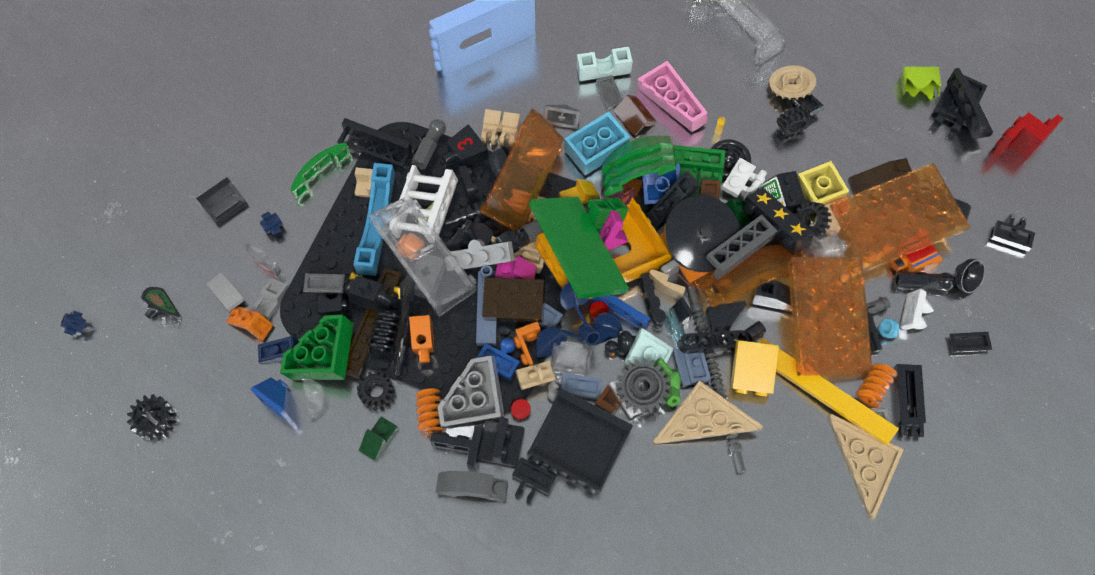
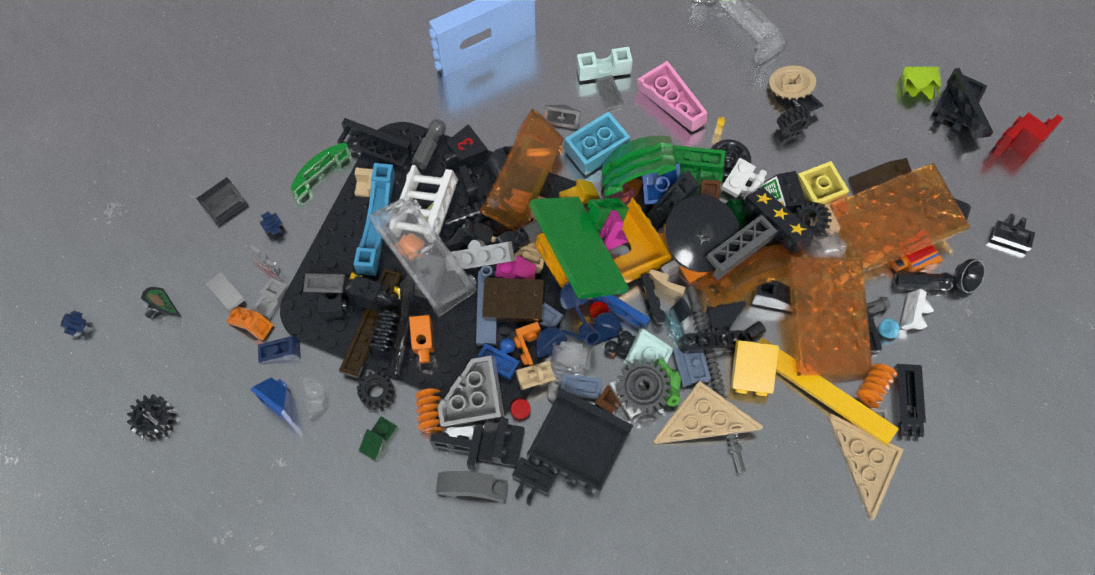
(320, 351): green brick -> none
(494, 123): tan legs -> none
(634, 114): reddish brown panel -> none
(970, 342): black tile -> none

